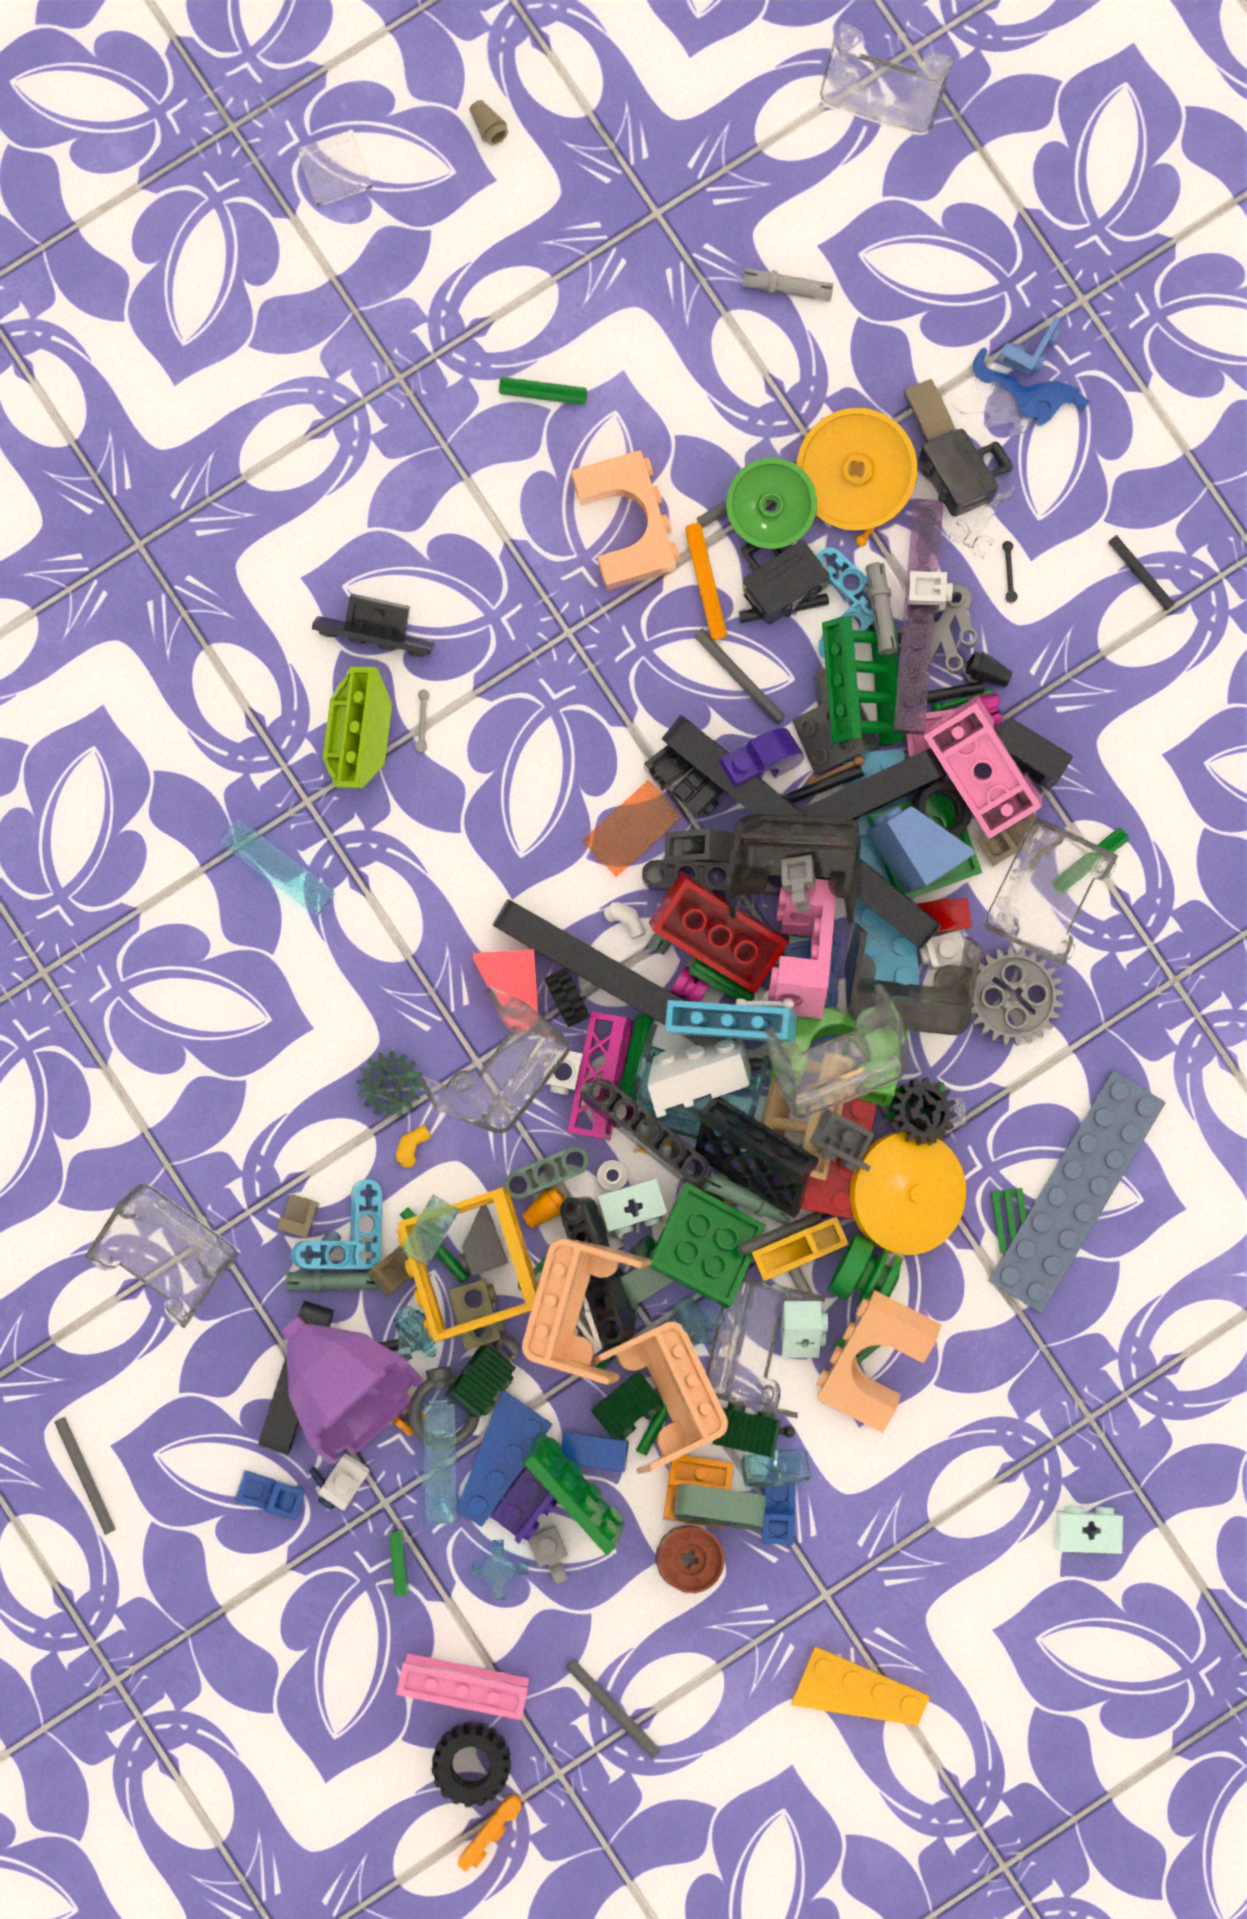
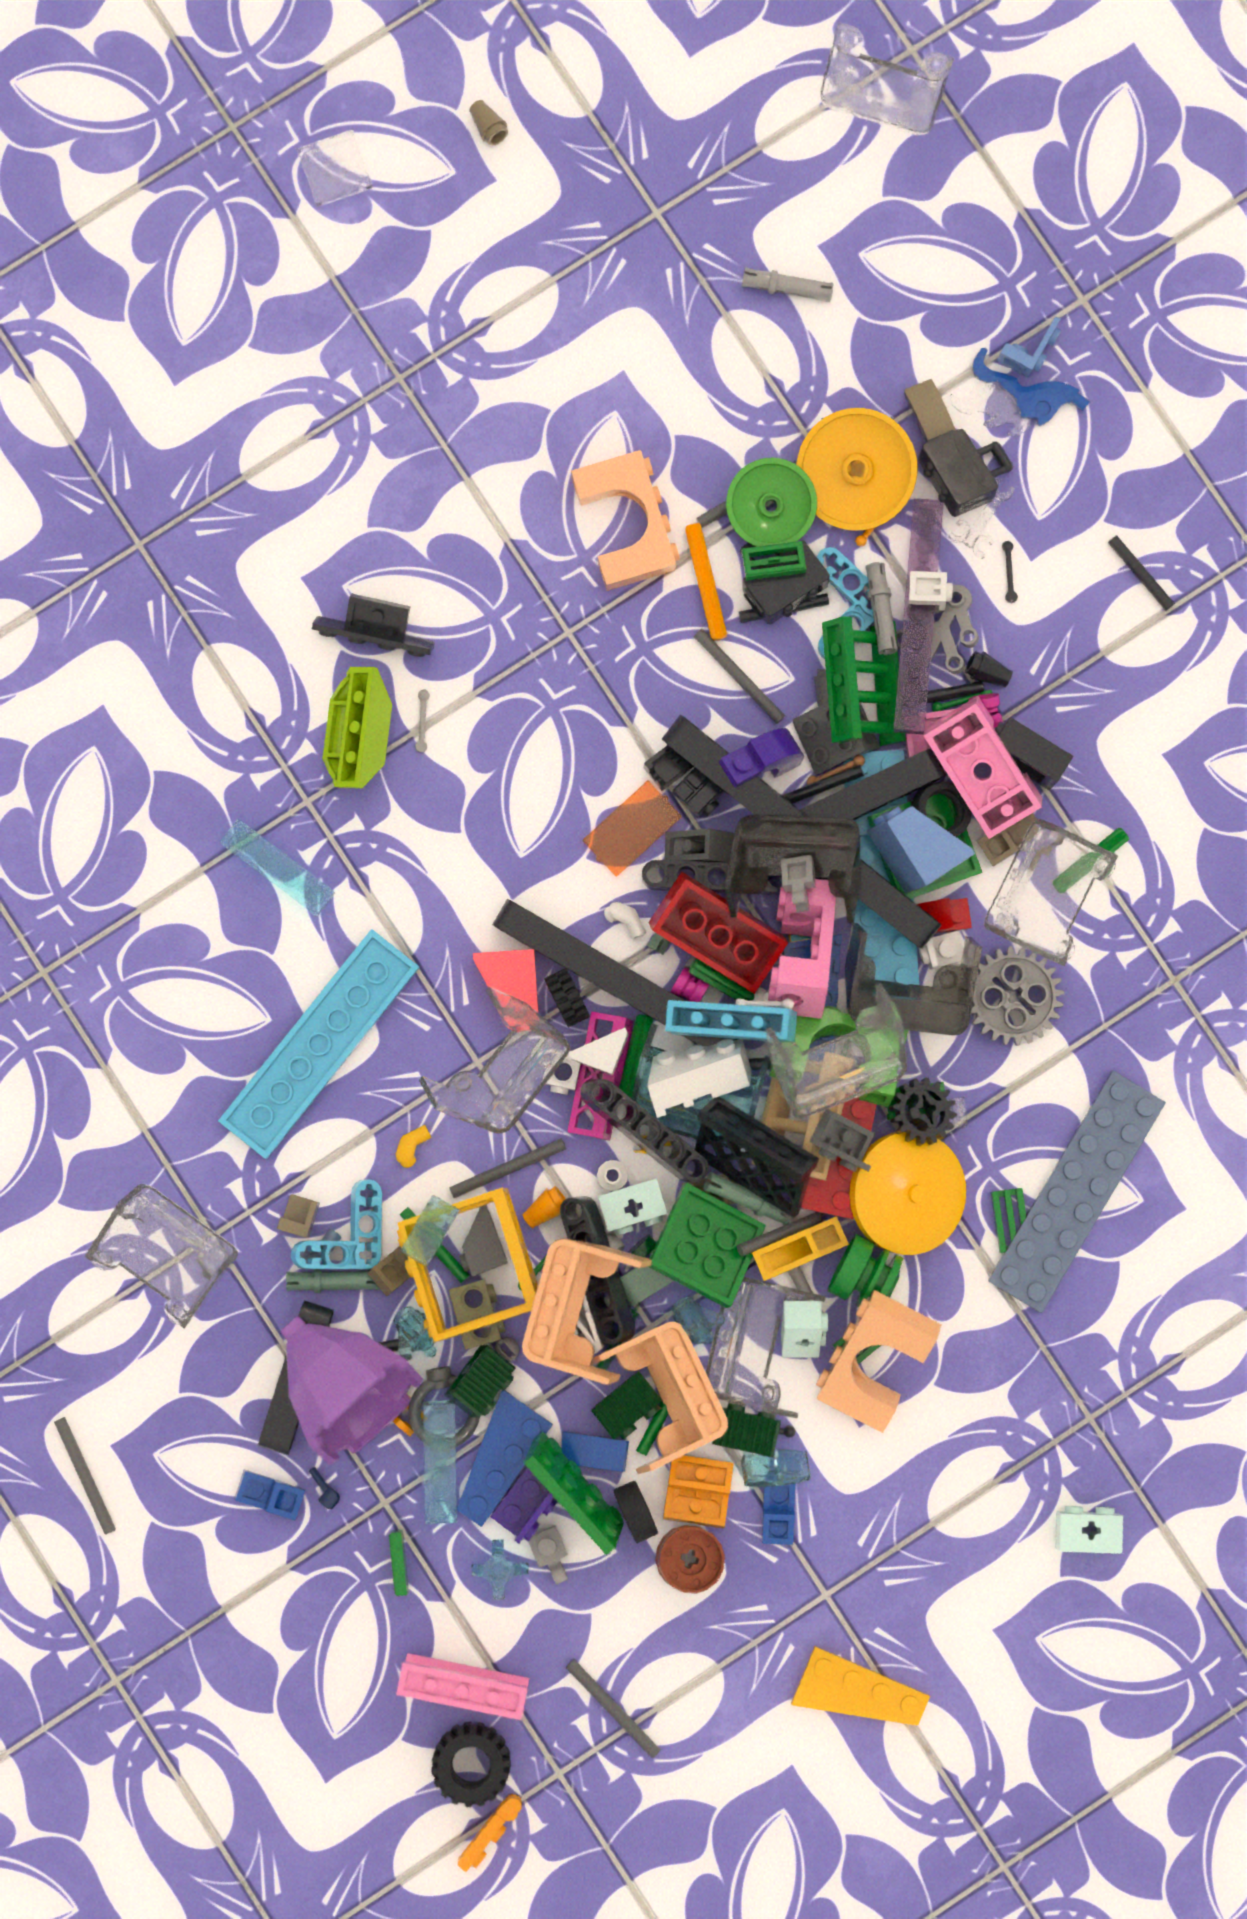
(318, 1044): none -> medium azure plate
(344, 1481): white bracket -> none
(403, 1080): clear green gear -> none
(507, 1168): none -> dark grey bar
(543, 390): green axle -> none
(562, 1171): sand green beam -> none
(602, 1053): none -> white slope
(635, 1511): none -> black tyre
(720, 1507): sand green beam -> none
(773, 571): none -> green tile

